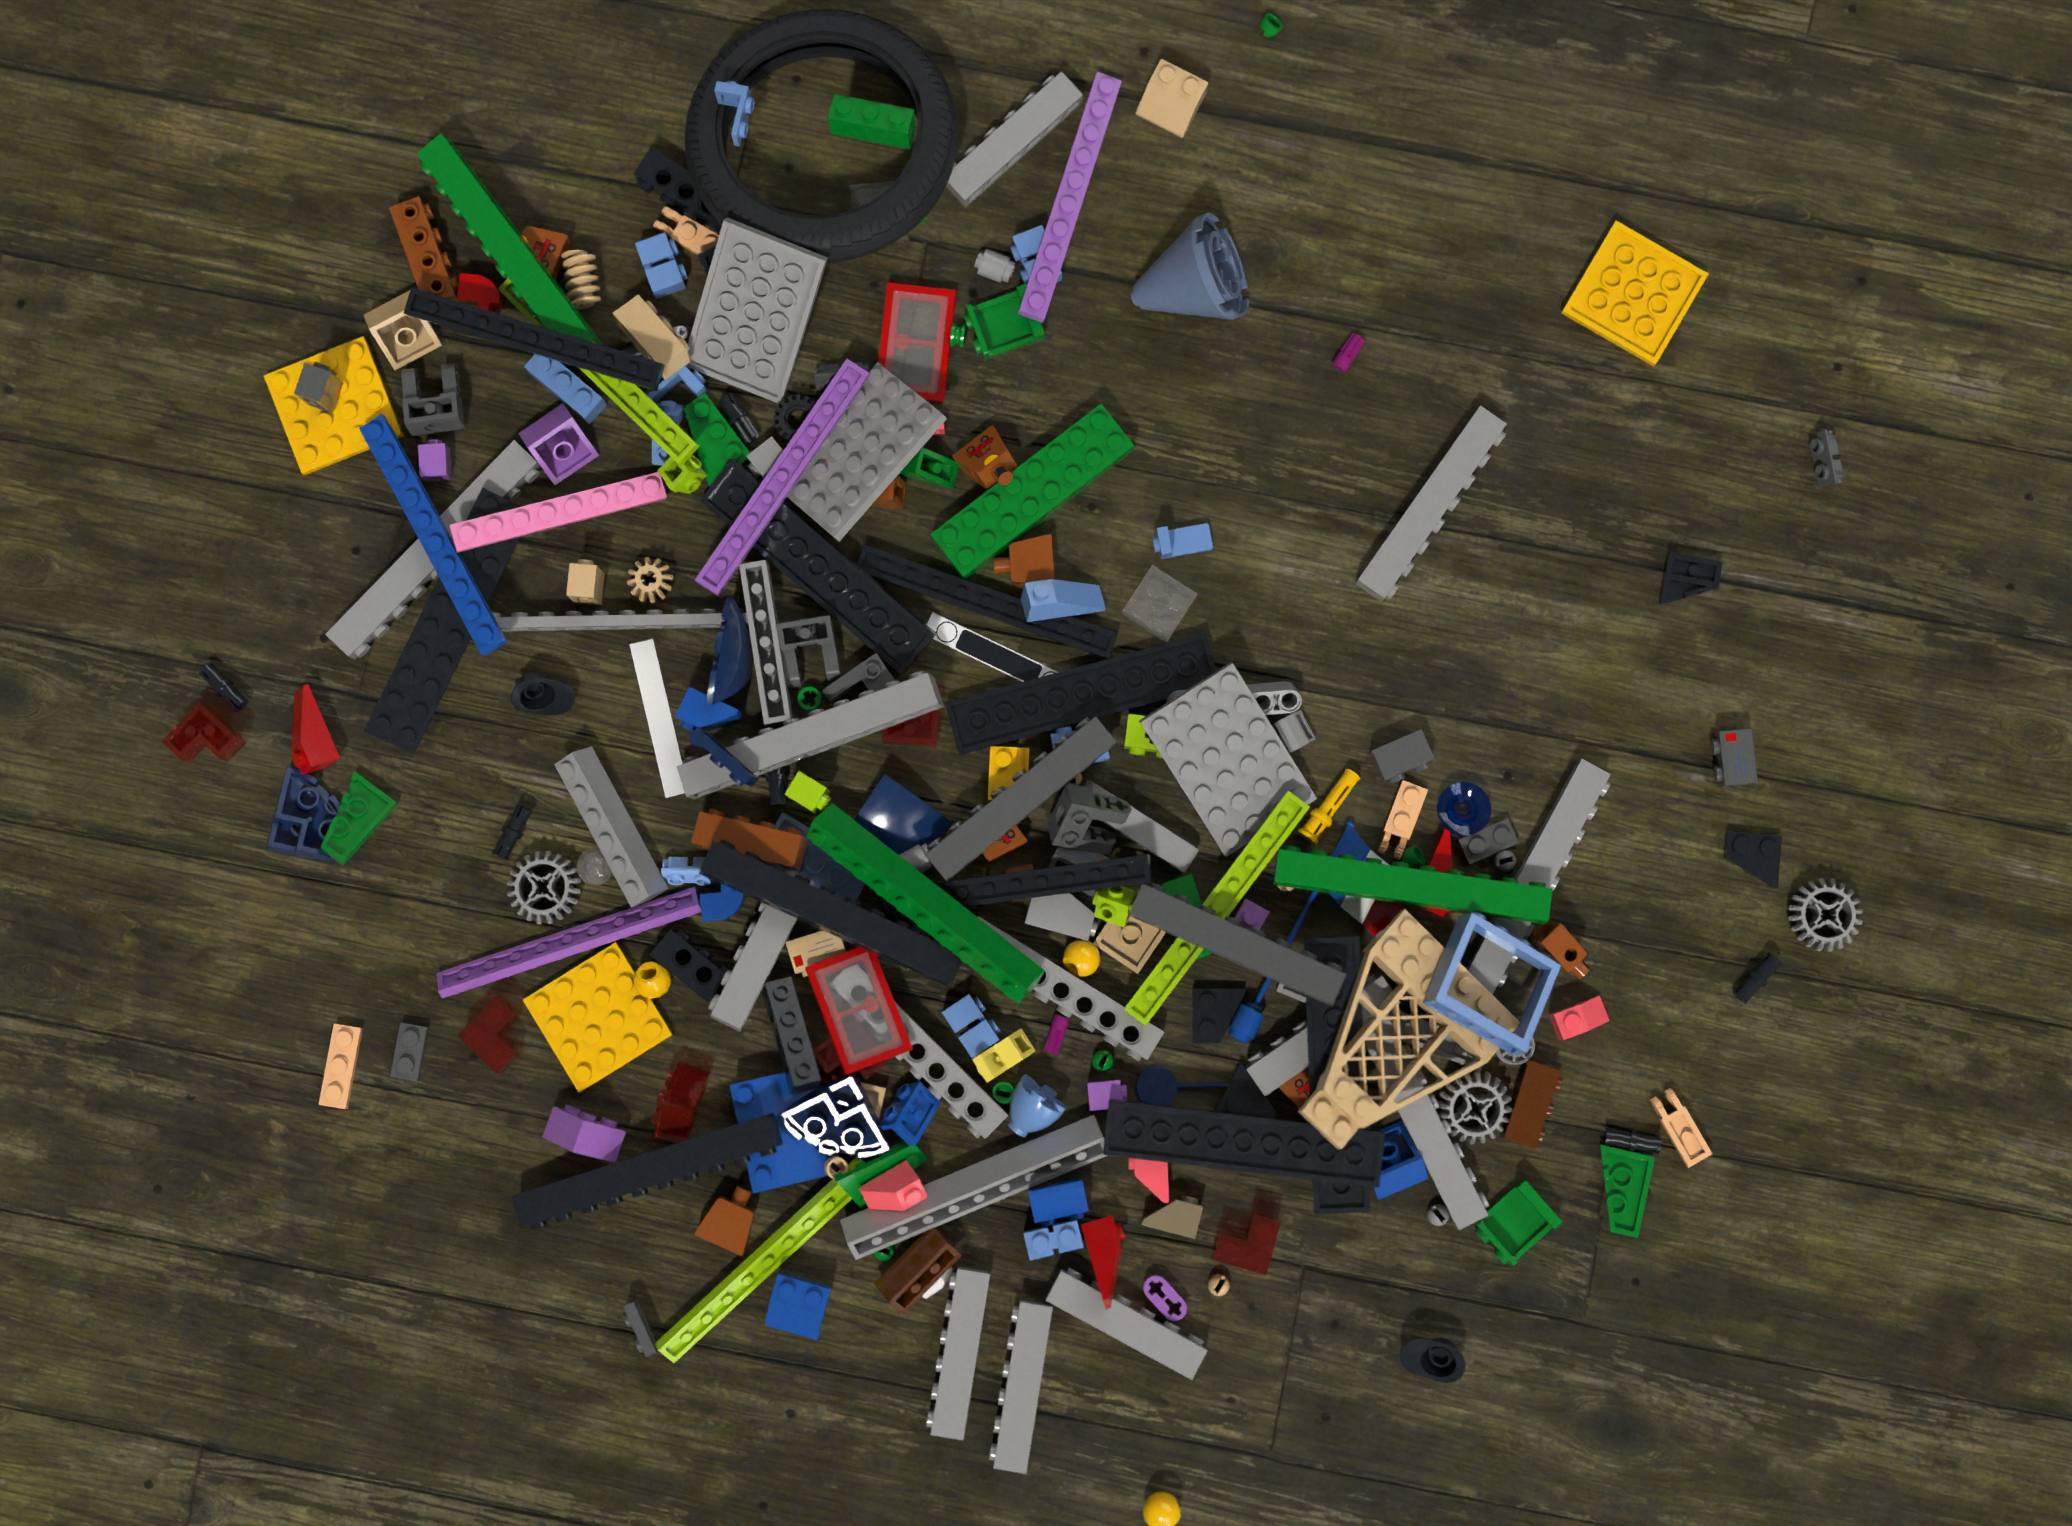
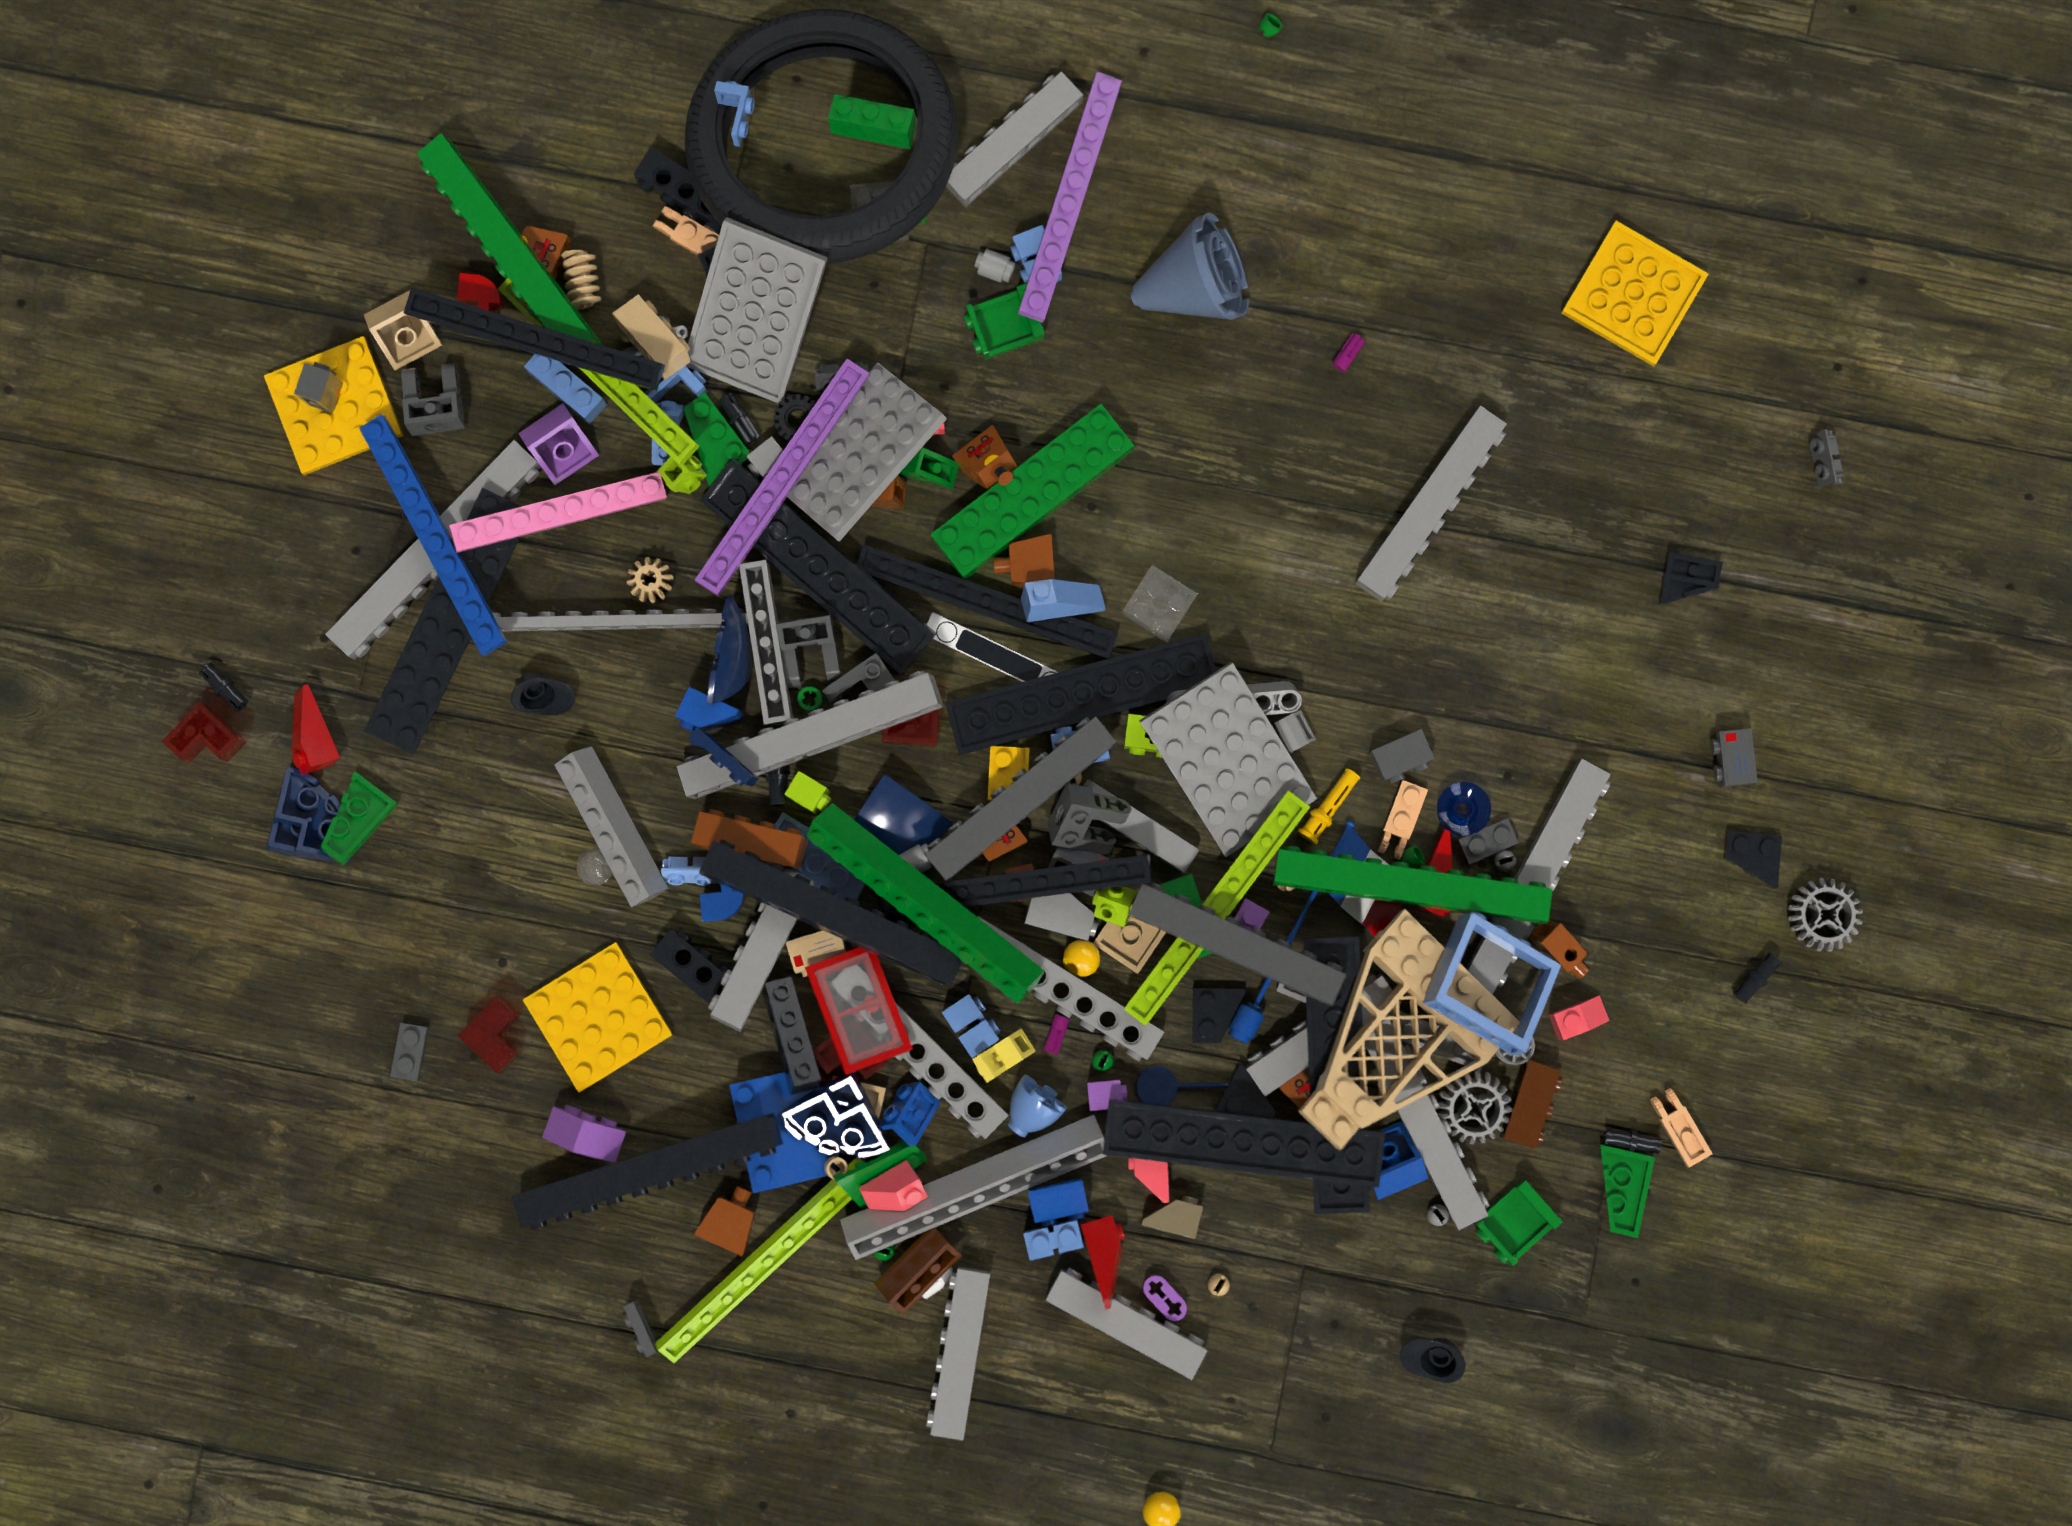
(340, 1066): light nougat plate -> none
(423, 248): dark orange brick -> none
(434, 461): medium lavender brick -> none
(512, 832): black pin -> none
(535, 896): light grey gear -> none
(568, 942): medium lavender plate -> none
(585, 582): tan brick -> none
(652, 979): yellow piece -> none
(658, 715): white sticker -> none
(661, 266): medium blue piece -> none
(679, 1102): clear red brick -> none
(798, 1305): blue slope -> none
(918, 337): clear door -> none
(957, 335): green bush -> none
(1002, 1087): green hinge -> none
(1022, 1386): light grey brick -> none
(1172, 98): tan slope -> none
(1182, 540): medium blue bracket -> none
(1252, 1251): clear red brick -> none

